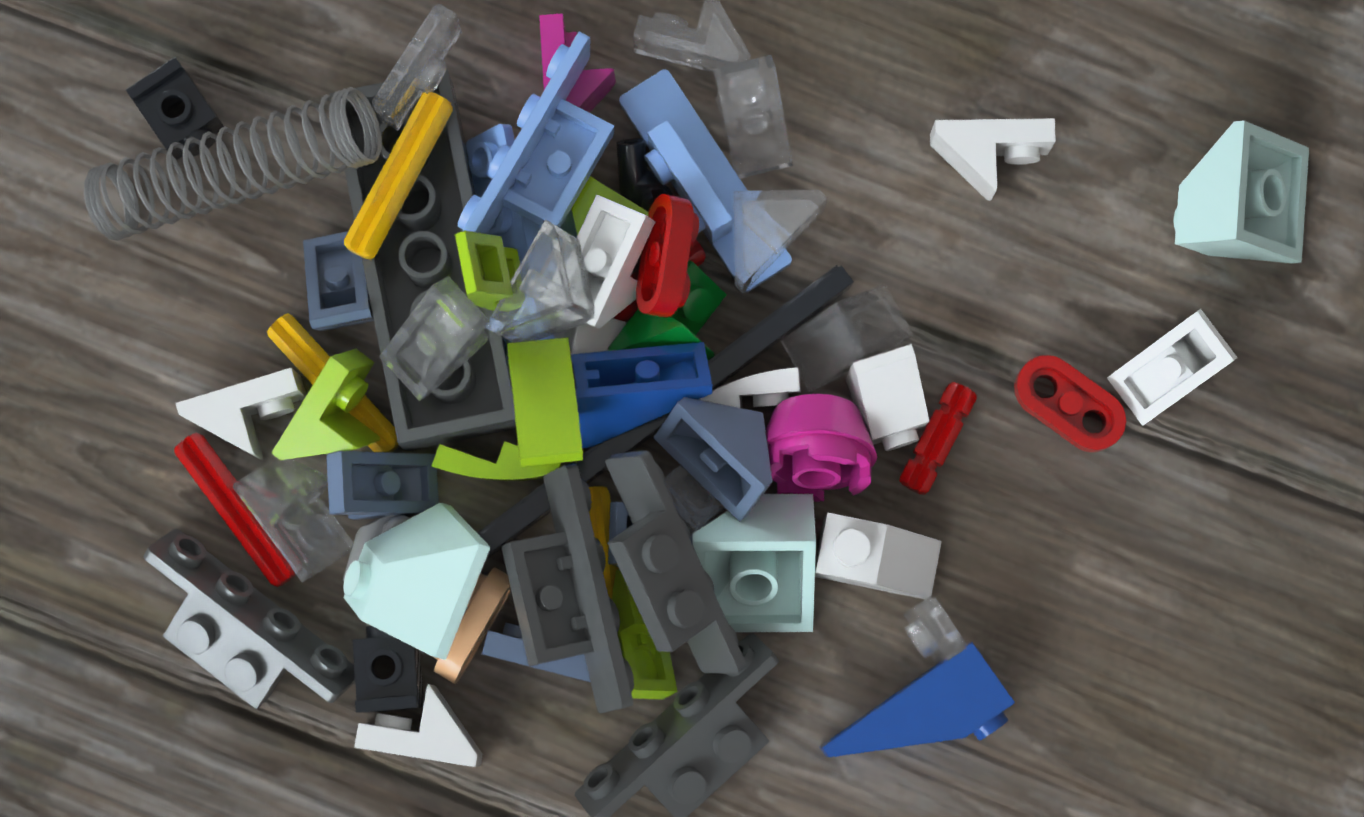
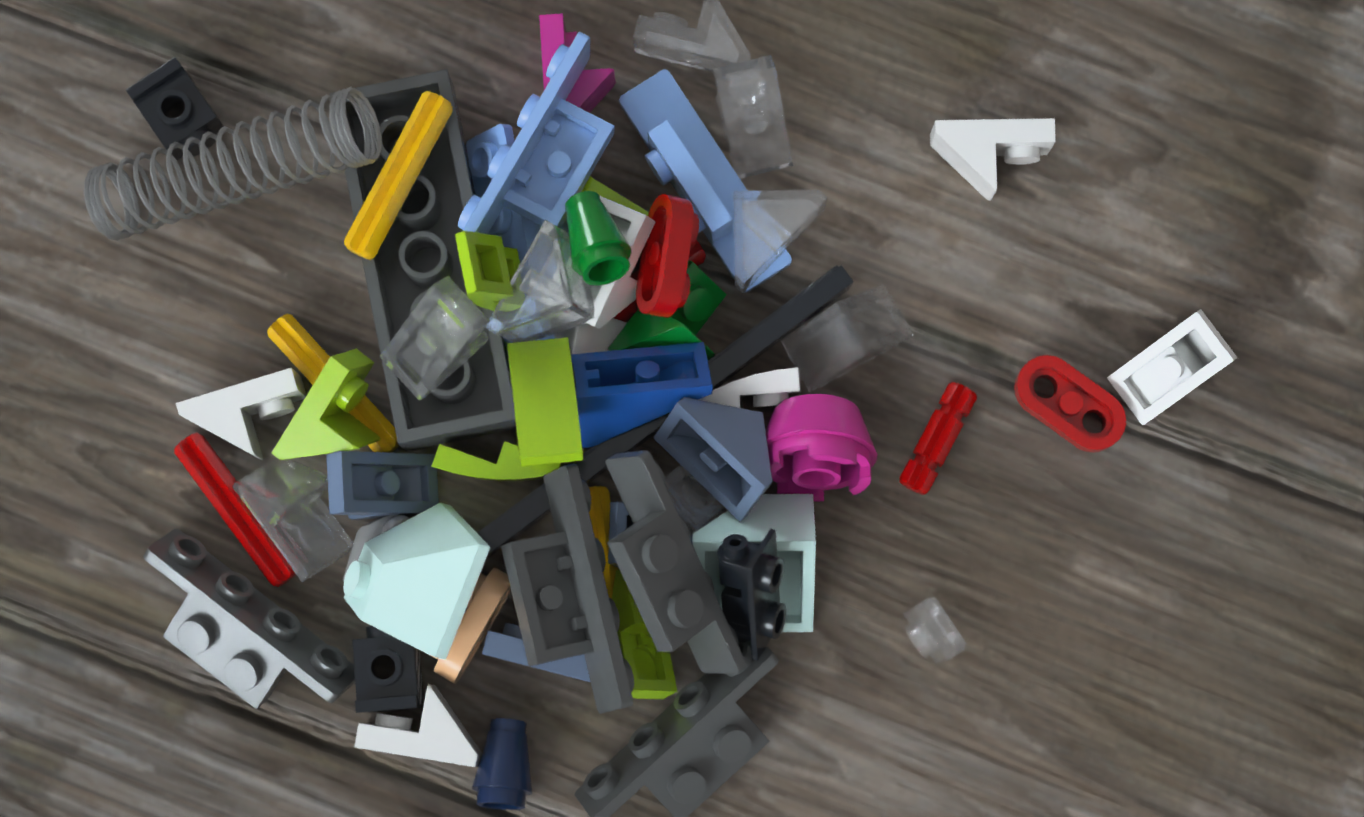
(335, 284): sand blue slope -> none
(419, 67): clear plate -> none
(504, 767): none -> dark blue cone
(595, 240): none -> green cone
(635, 179): black arm -> none
(752, 589): none -> black hinge
(876, 556): white slope -> none
(889, 397): white slope -> none
(936, 707): blue slope -> none
(1246, 198): light aqua slope -> none

